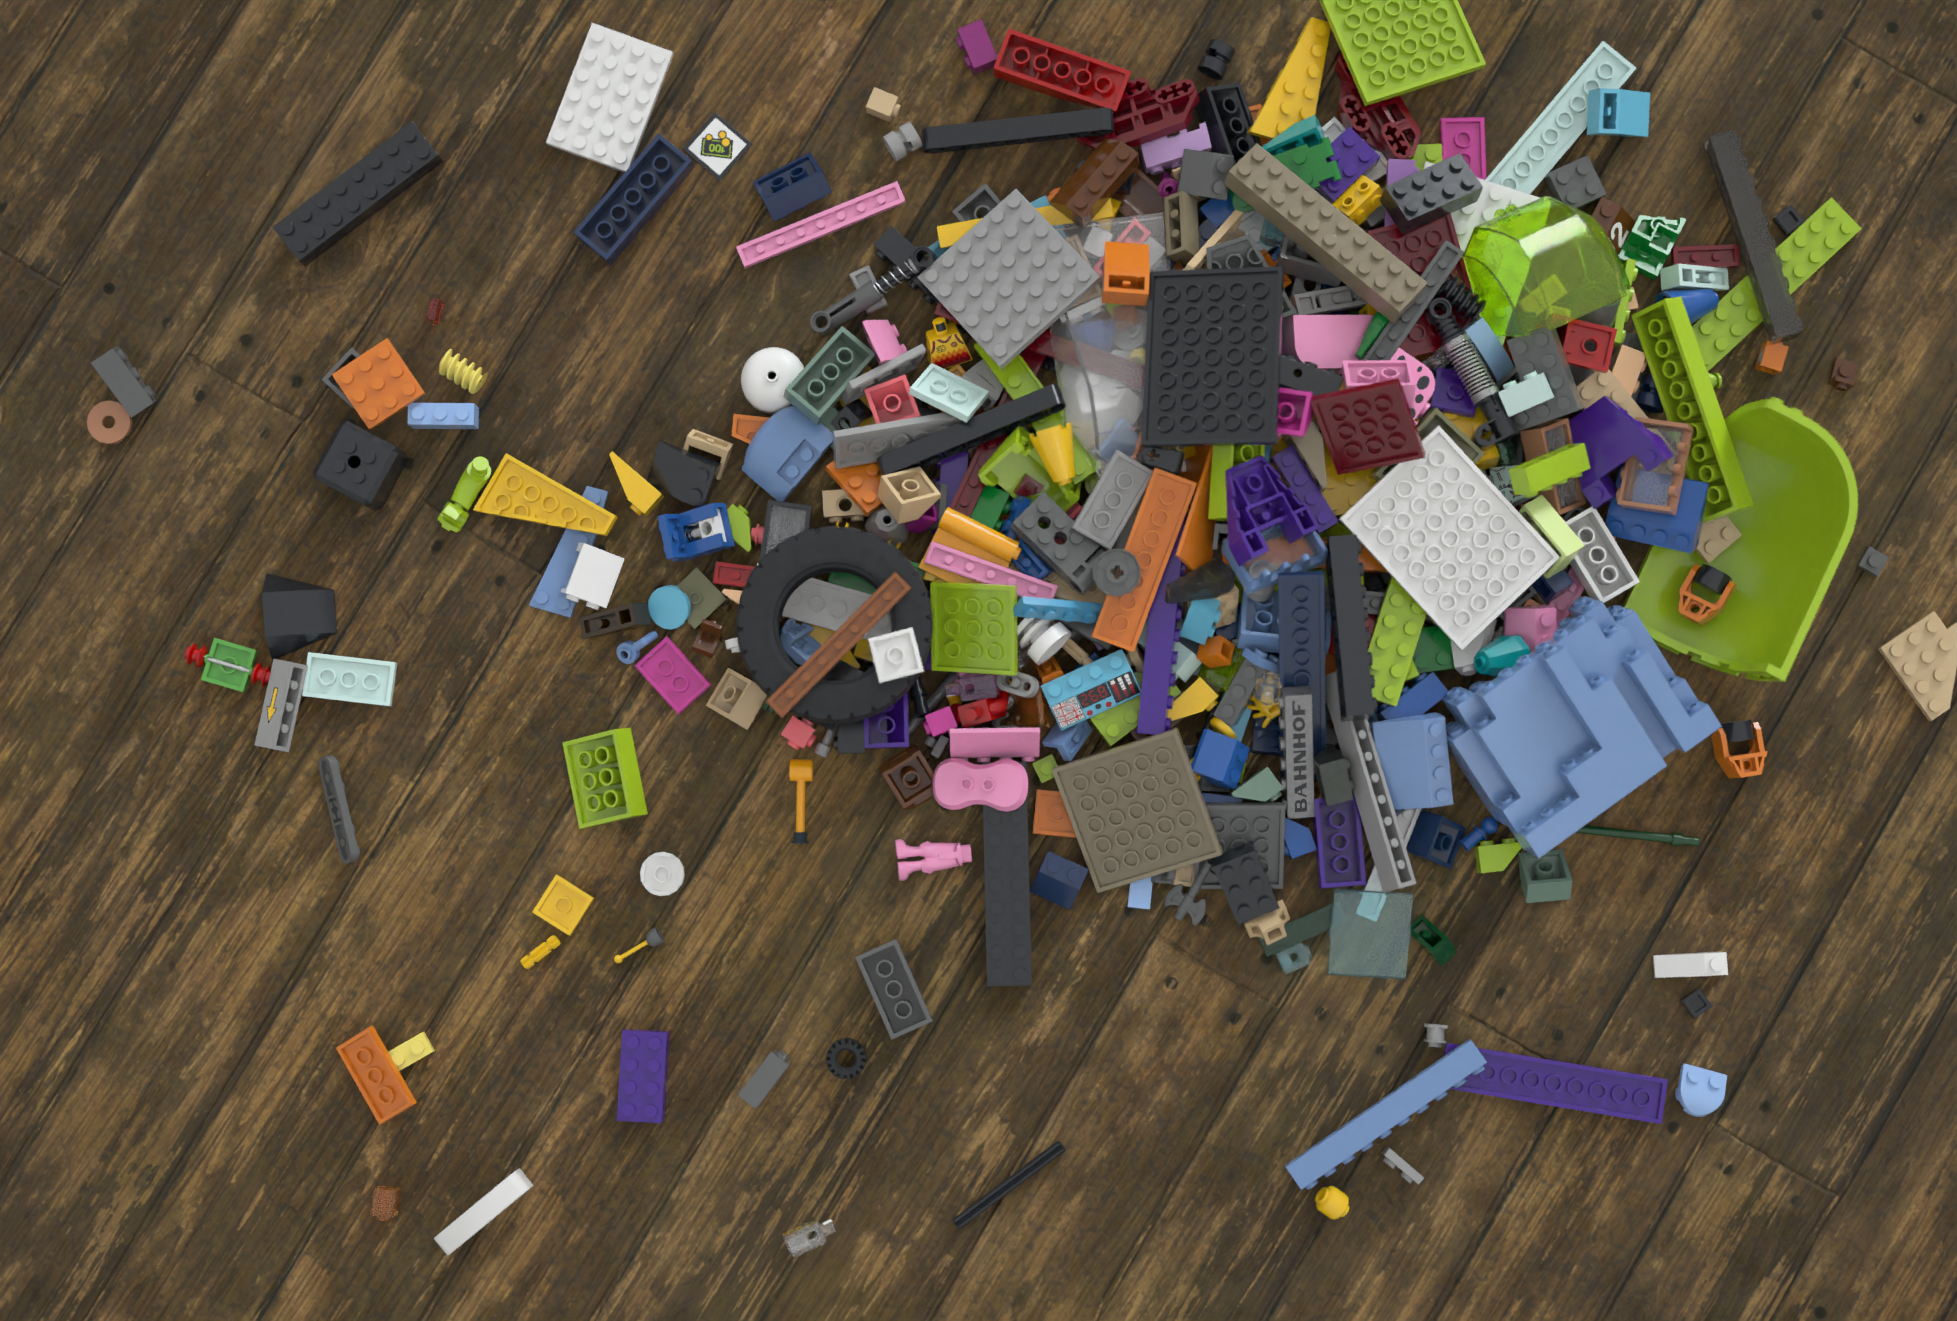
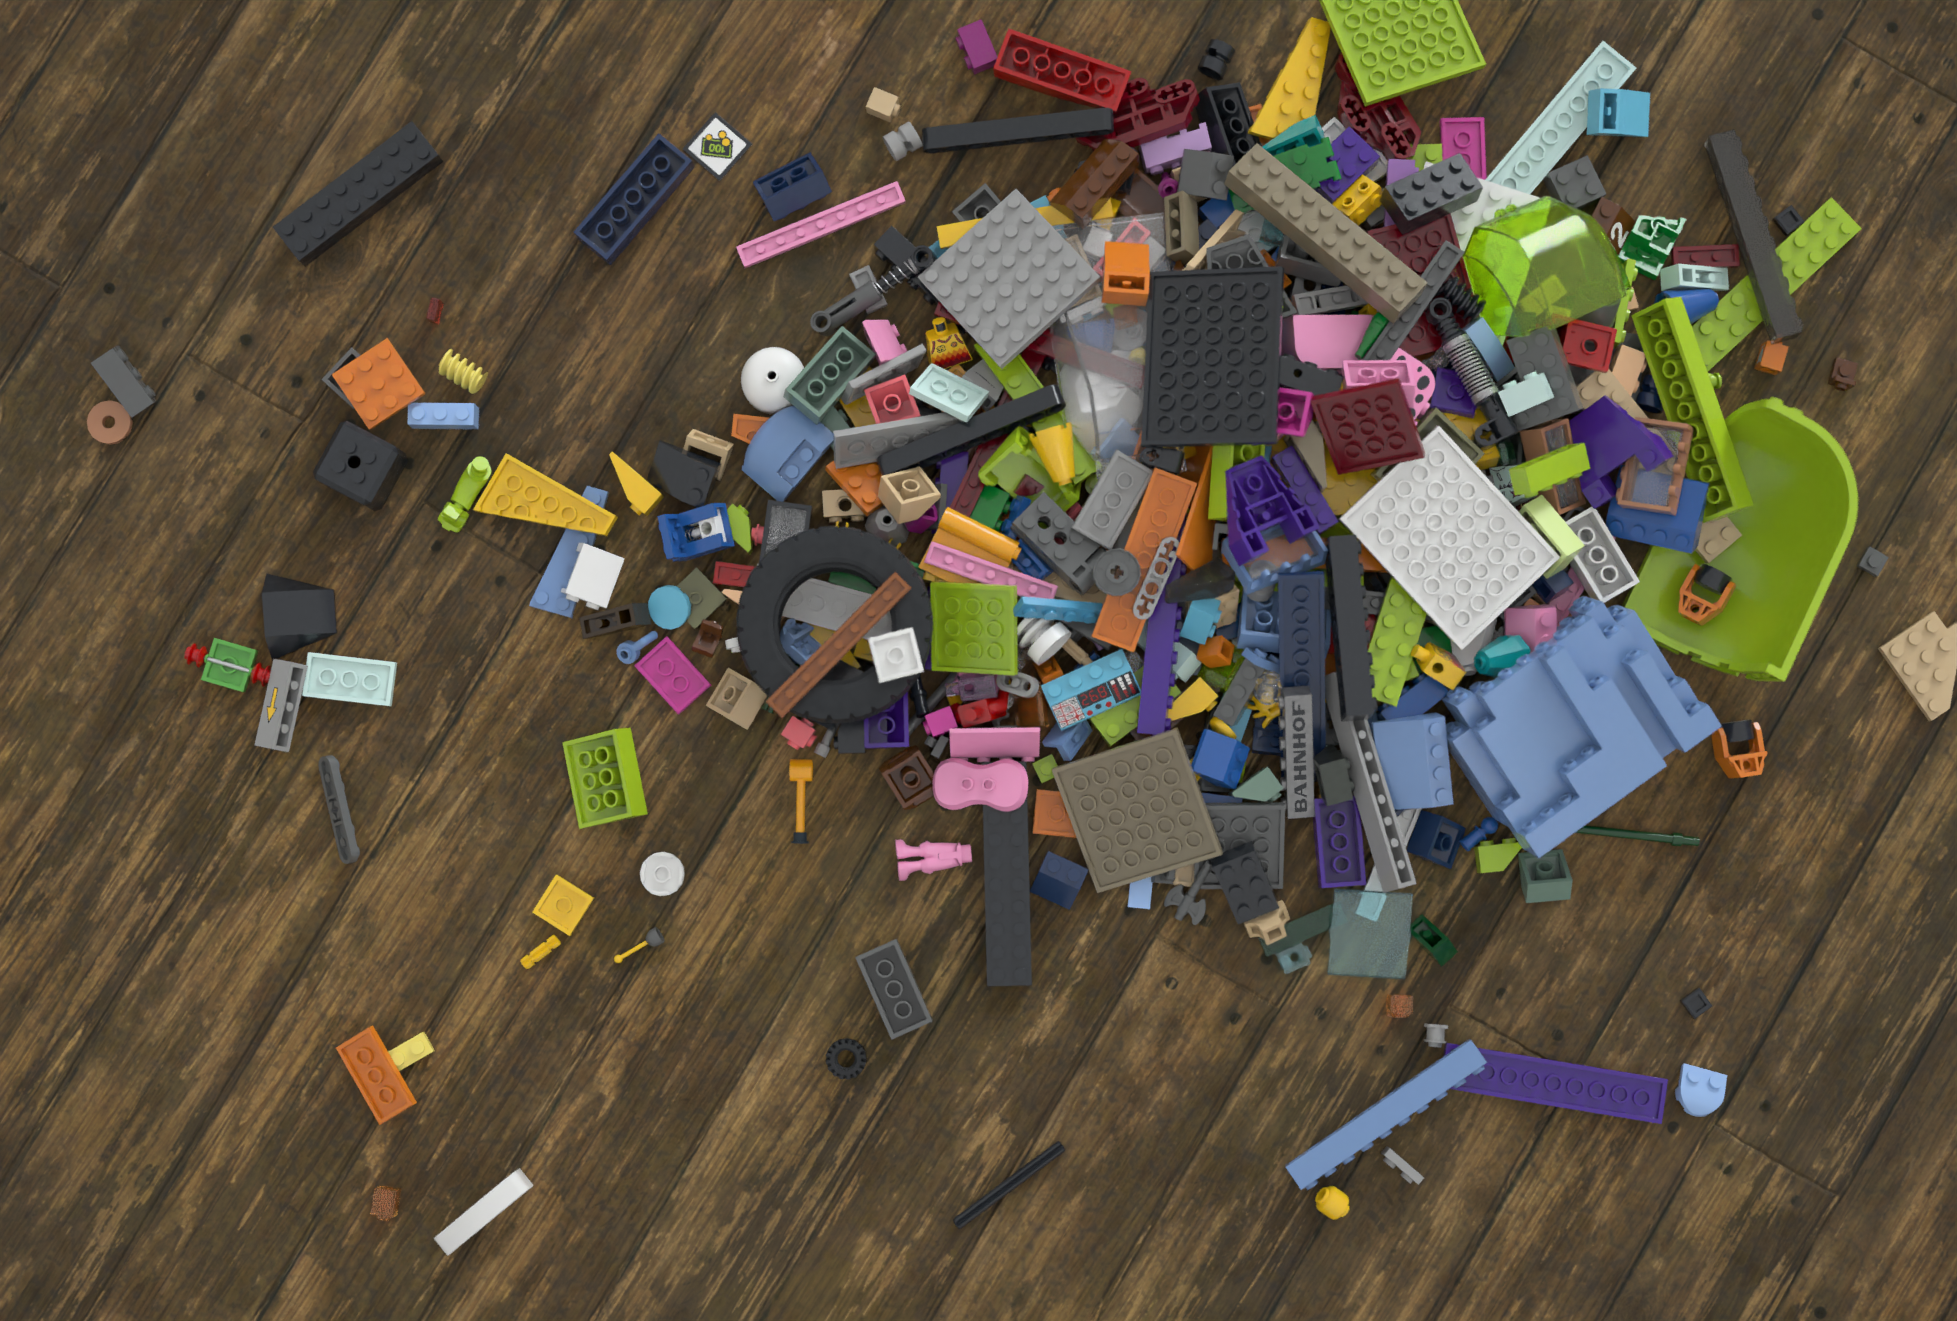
(609, 98): white plate -> none
(643, 1075): dark purple brick -> none
(765, 1078): dark grey window -> none
(798, 1241): clear torso -> none
(855, 412): black bracket -> none
(1135, 658): tan plate -> none
(1152, 576): none -> light grey beam
(1297, 839): blue slope -> none
(1399, 1005): none -> clear orange brick
(1439, 664): none -> yellow torso
(1690, 964): white slope -> none

